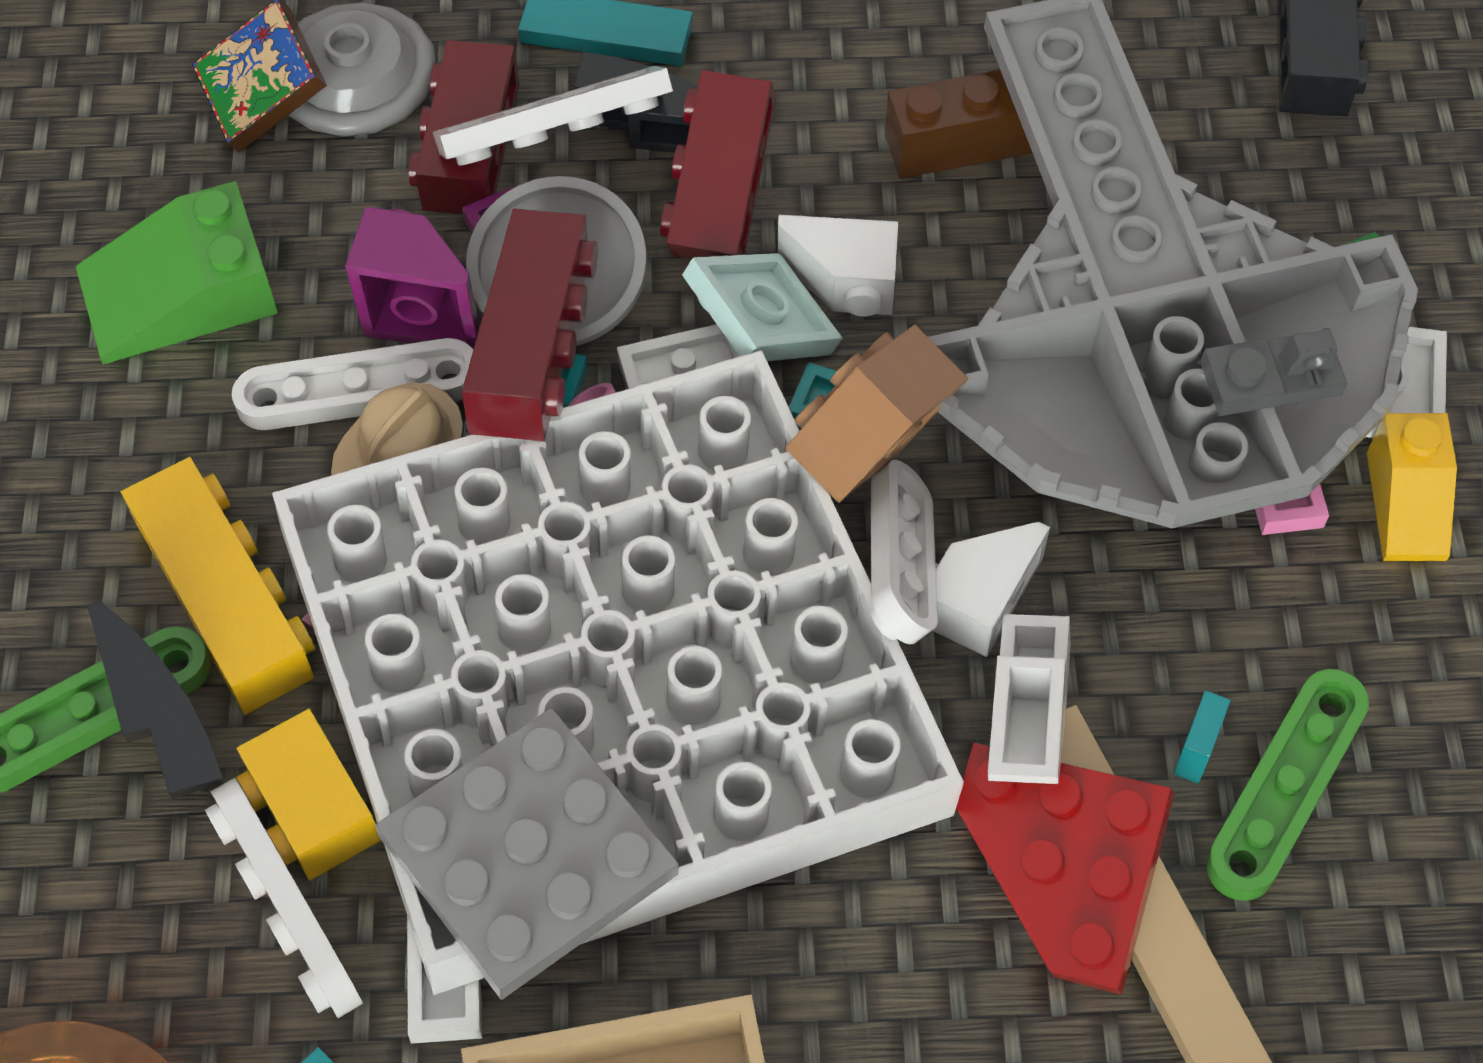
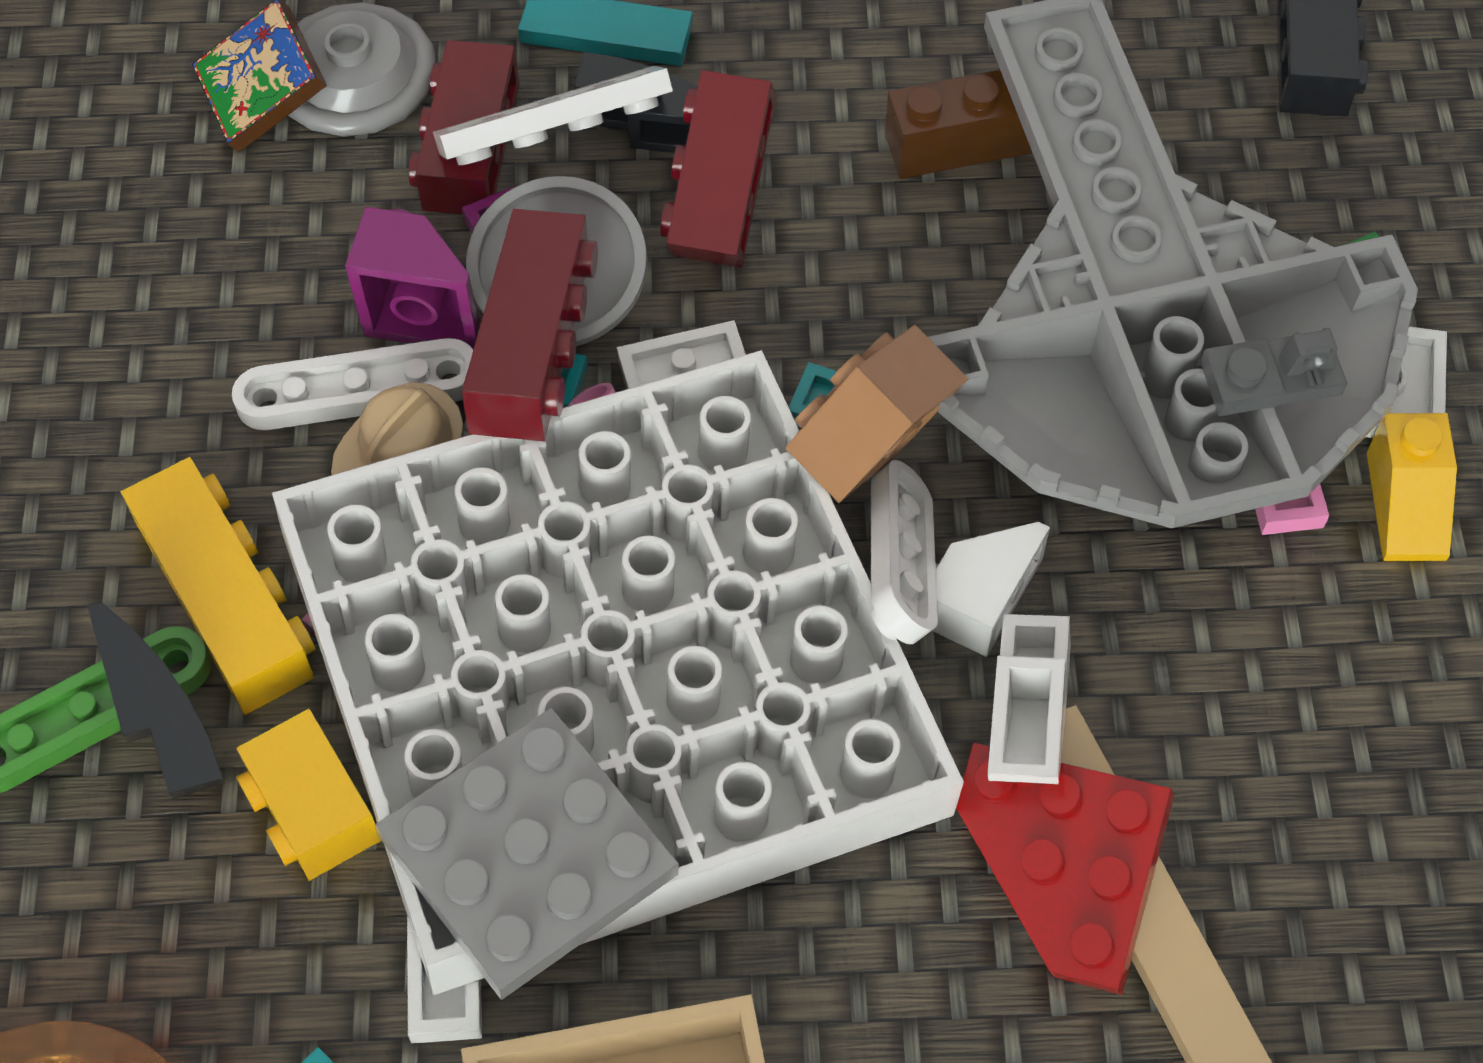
(176, 276): bright green slope -> none
(294, 923): white plate -> none
(761, 306): light aqua plate -> none
(843, 260): white slope -> none
(1202, 737): teal tile -> none
(1287, 784): bright green plate -> none

